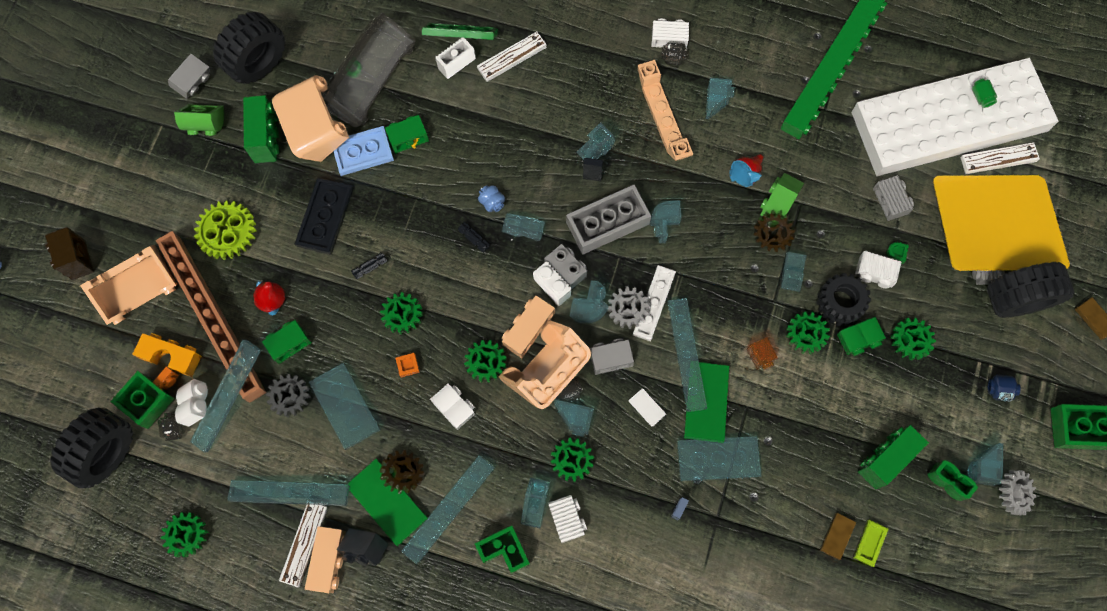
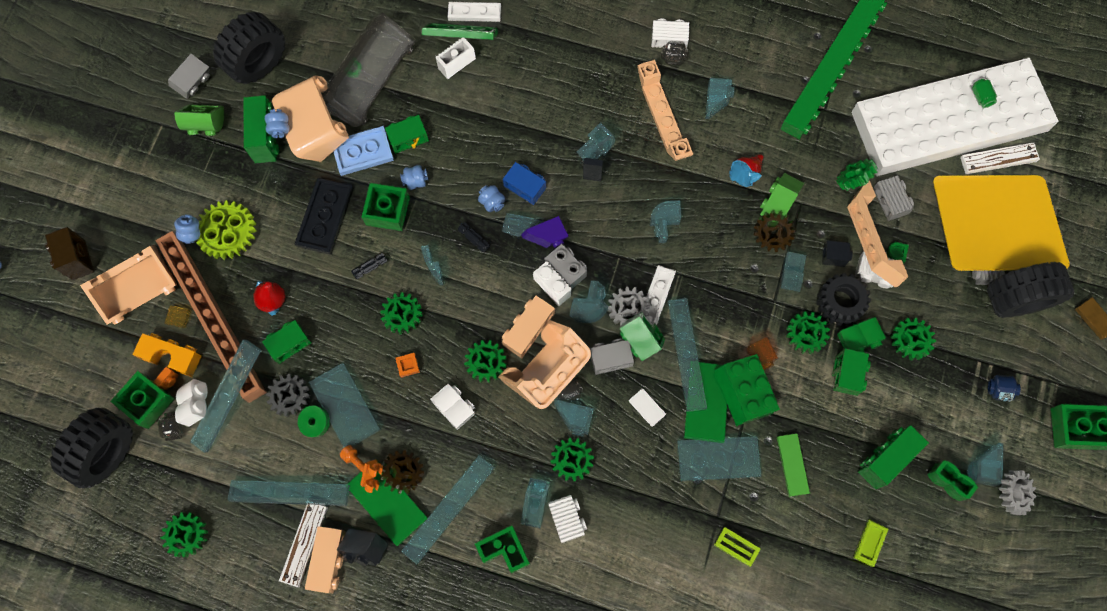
(177, 316): none -> clear yellow tile
(187, 229): none -> medium blue piece
(277, 123): none -> medium blue piece
(321, 424): none -> green piece
(369, 469): none -> orange bar
(385, 206): none -> green brick
(414, 177): none -> medium blue piece
(434, 267): none -> clear light blue slope
(474, 11): none -> white tile
(511, 56): white tile -> none
(524, 183): none -> blue brick
(547, 233): none -> dark purple slope
(608, 219): light grey brick -> none
(642, 336): none -> brick
(679, 509): sand blue tile -> none
(746, 390): none -> green brick
(752, 556): none -> lime tile
(793, 465): none -> bright green tile
(836, 253): none -> black brick
(838, 536): pearl gold tile -> none
(850, 372): none -> green brick
(857, 174): none -> green gear
(890, 270): none -> light nougat slope

